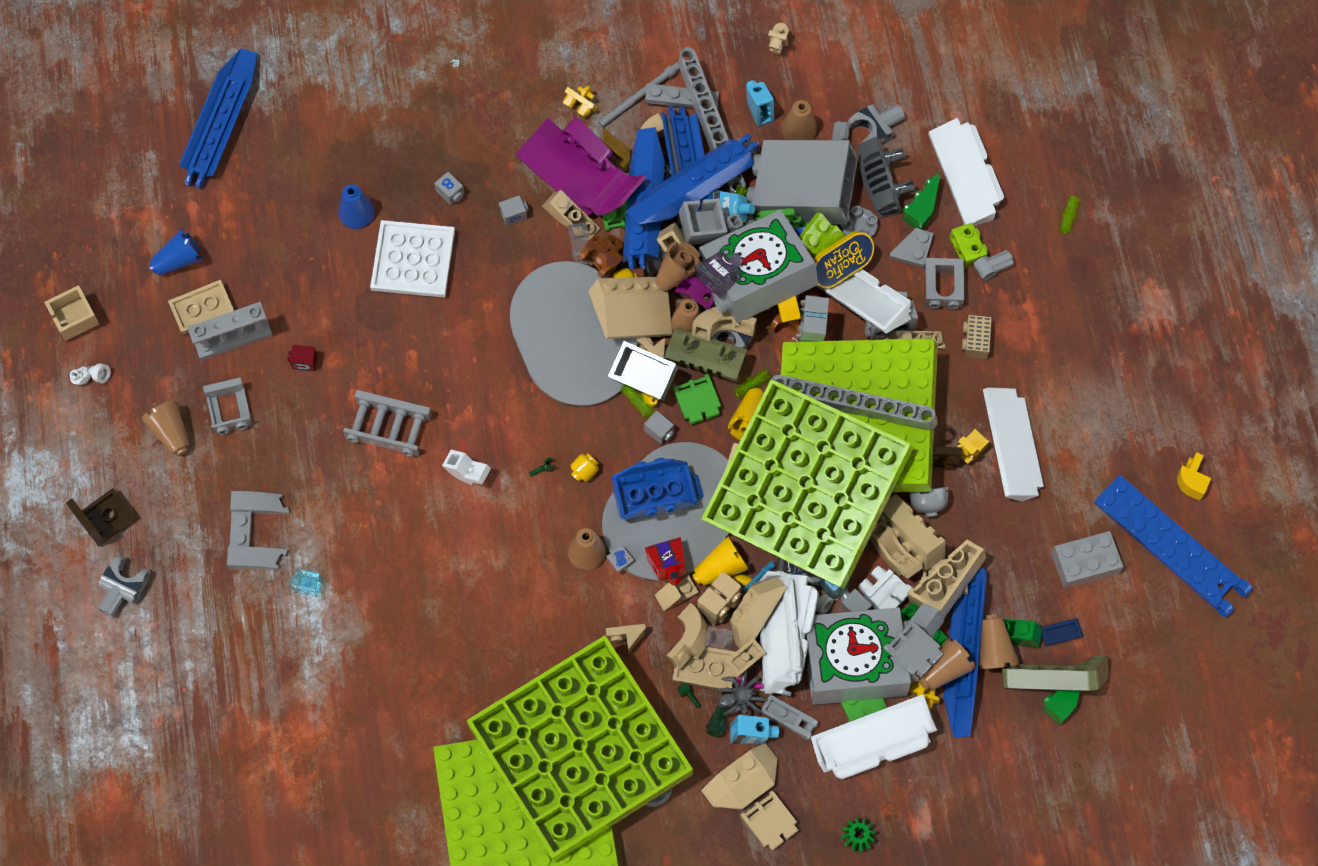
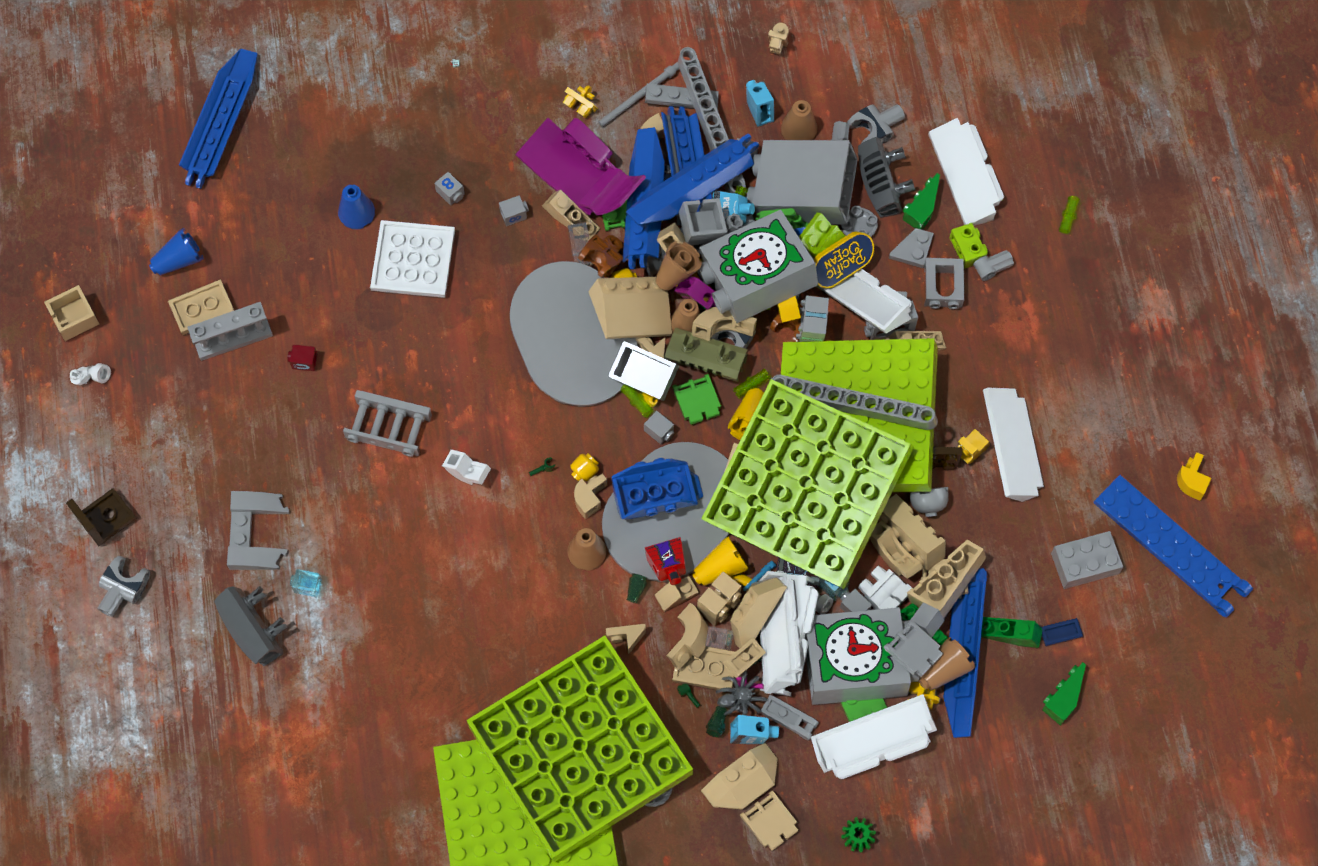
(168, 427): medium nougat cone -> none
(222, 389): light grey panel -> none
(246, 625): none -> dark grey piece
(585, 496): none -> tan brick
(618, 150): pearl gold piece -> none
(620, 559): light grey tile -> none
(636, 586): none -> clear green cone
(719, 272): clear purple torso -> none
(977, 337): tan brick -> none
(995, 644): medium nougat cone -> none
(1057, 677): beam -> none

